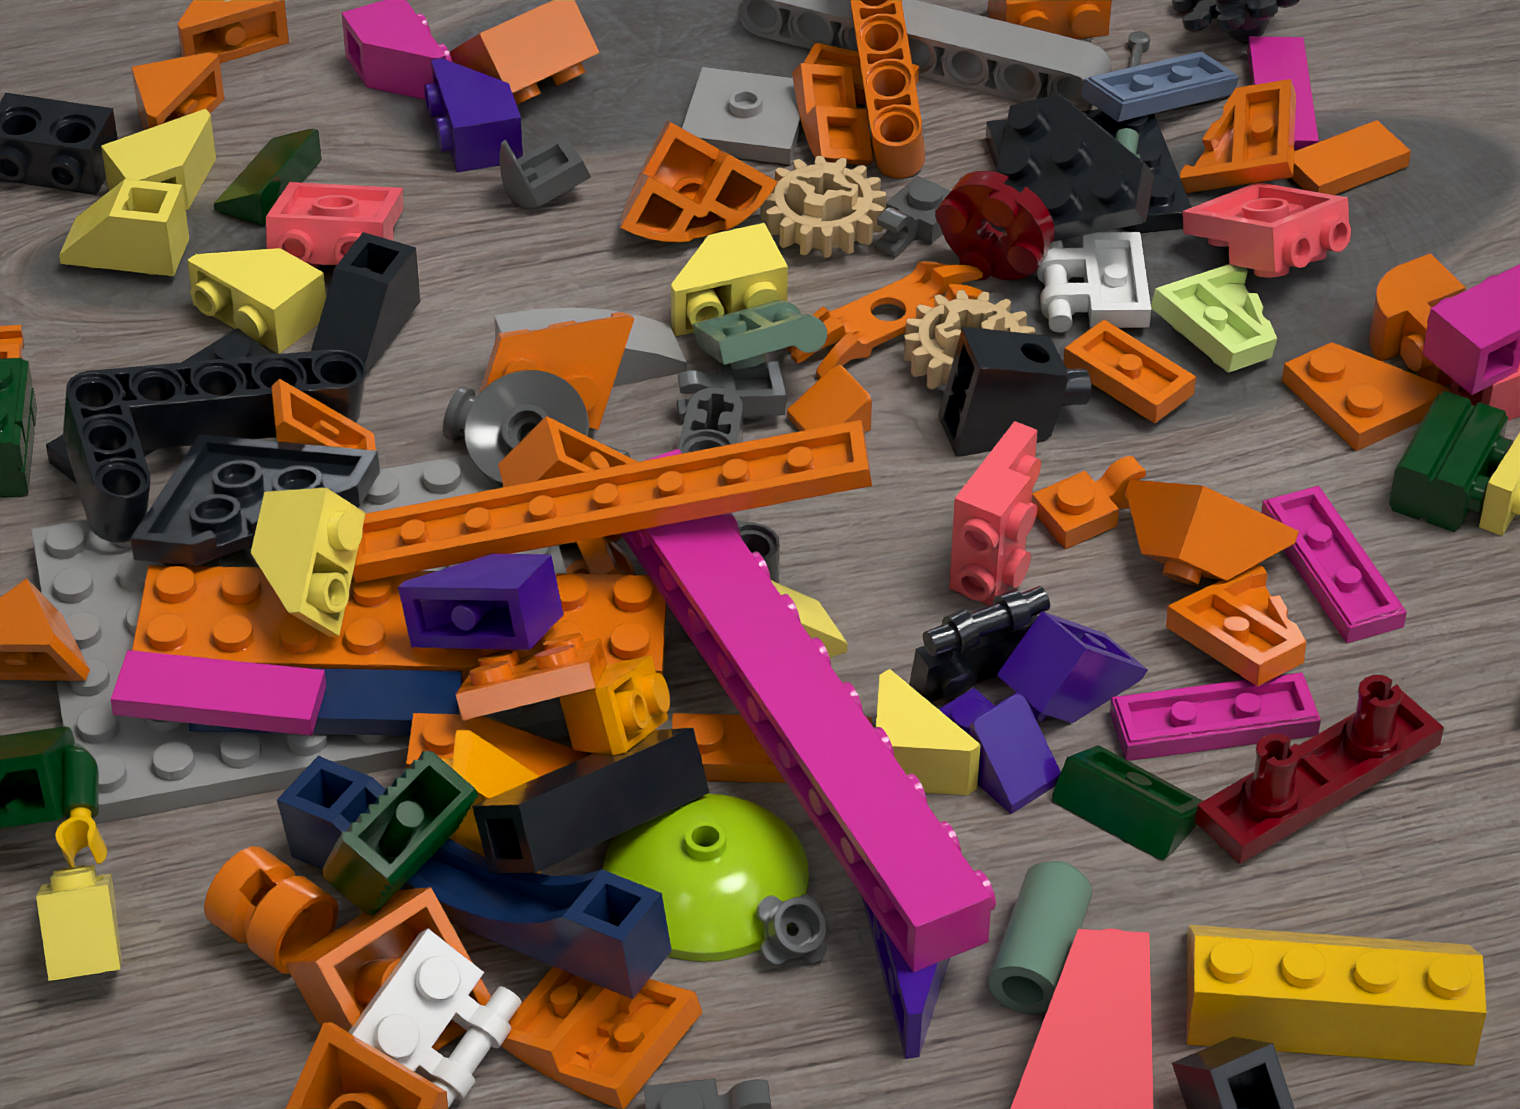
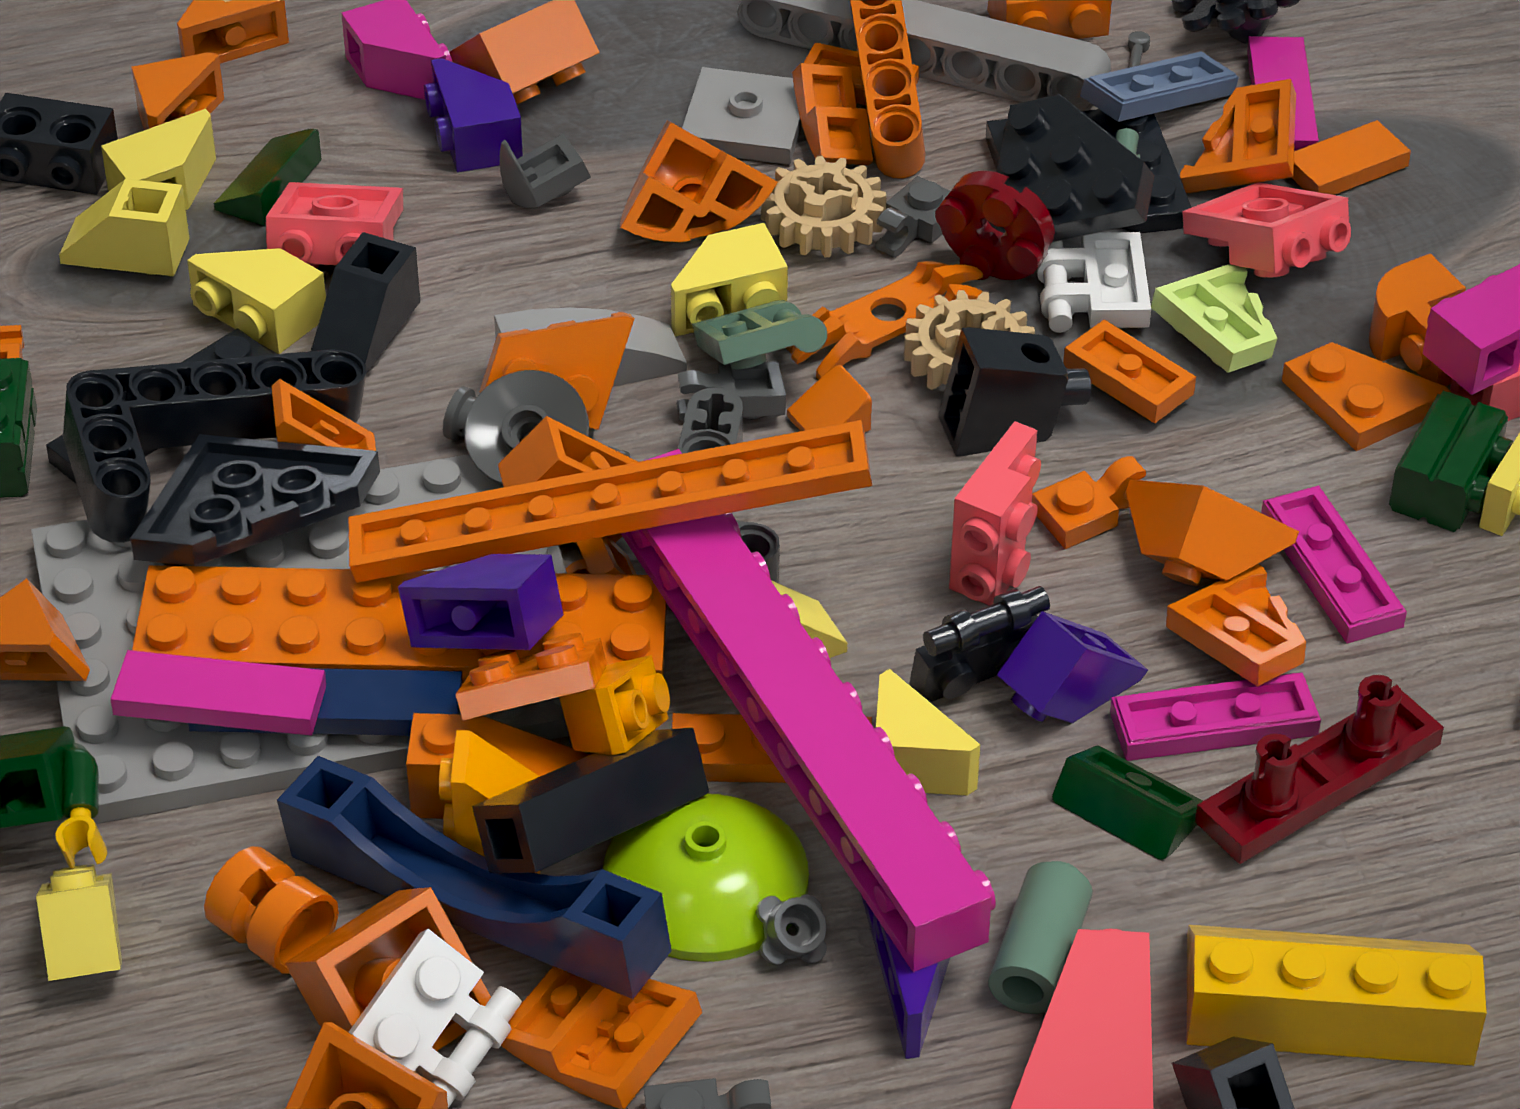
(309, 552): light yellow slope -> none
(399, 832): dark green brick -> none
(1013, 752): dark purple slope -> none

